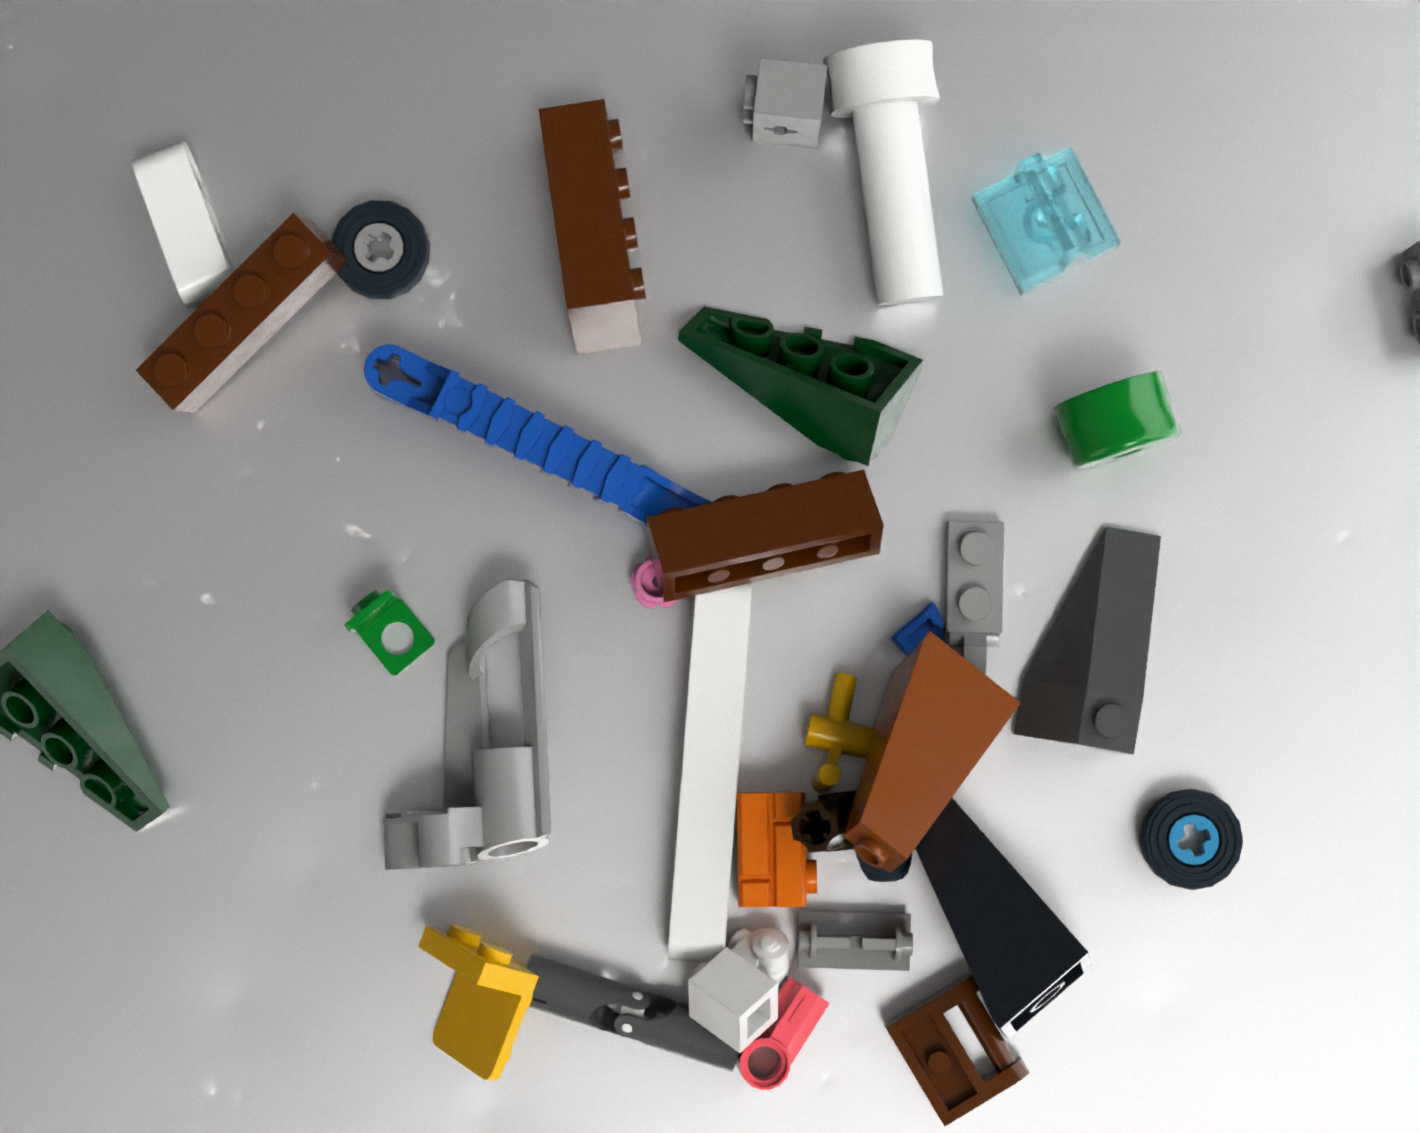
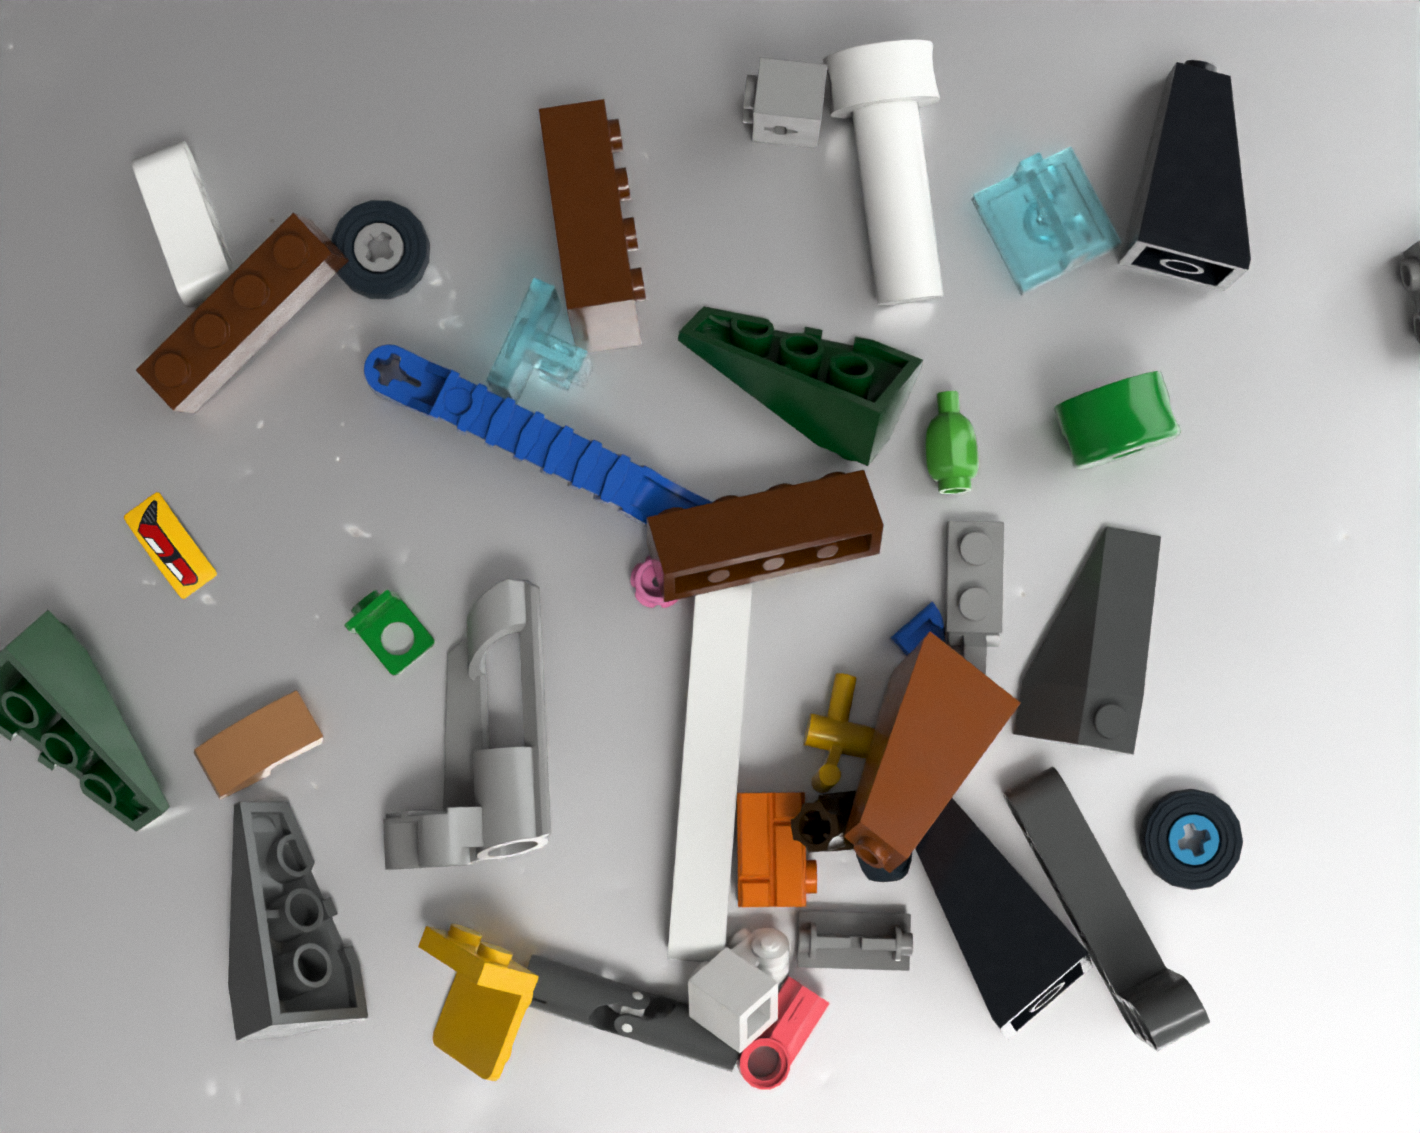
(169, 545): none -> yellow sticker
(257, 744): none -> medium nougat slope
(284, 948): none -> dark grey wedge
(532, 347): none -> clear light blue bracket
(940, 1059): reddish brown plate -> none
(951, 447): none -> bright green plant
(1151, 998): none -> dark grey beam
(1191, 191): none -> black slope

